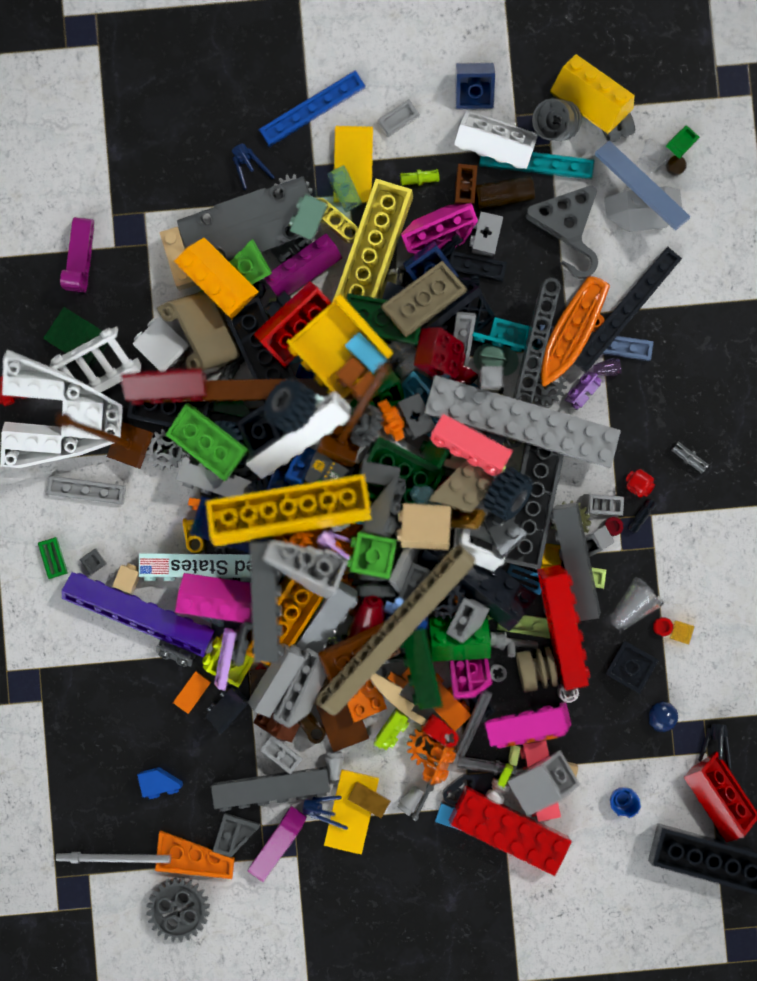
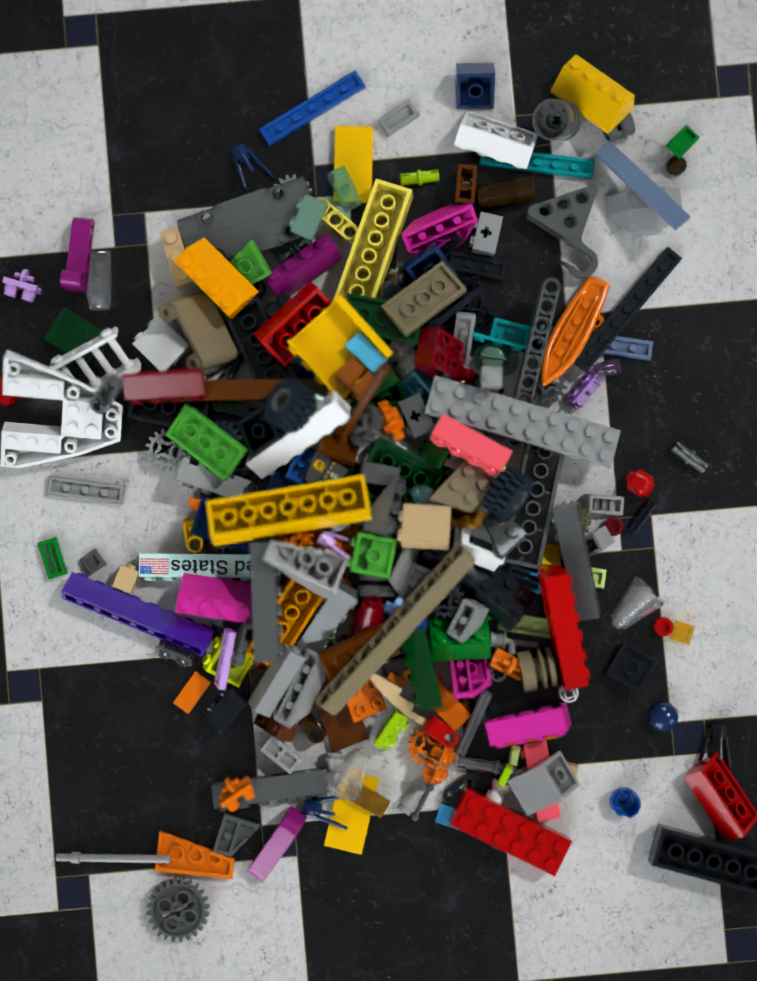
(13, 285): none -> lavender hips
(99, 281): none -> clear slope
(111, 391): none -> dark grey beam
(127, 449): reddish brown tile -> none
(158, 781): blue slope -> none
(234, 790): none -> orange hips
(348, 775): none -> clear cone
(506, 664): none -> orange hips

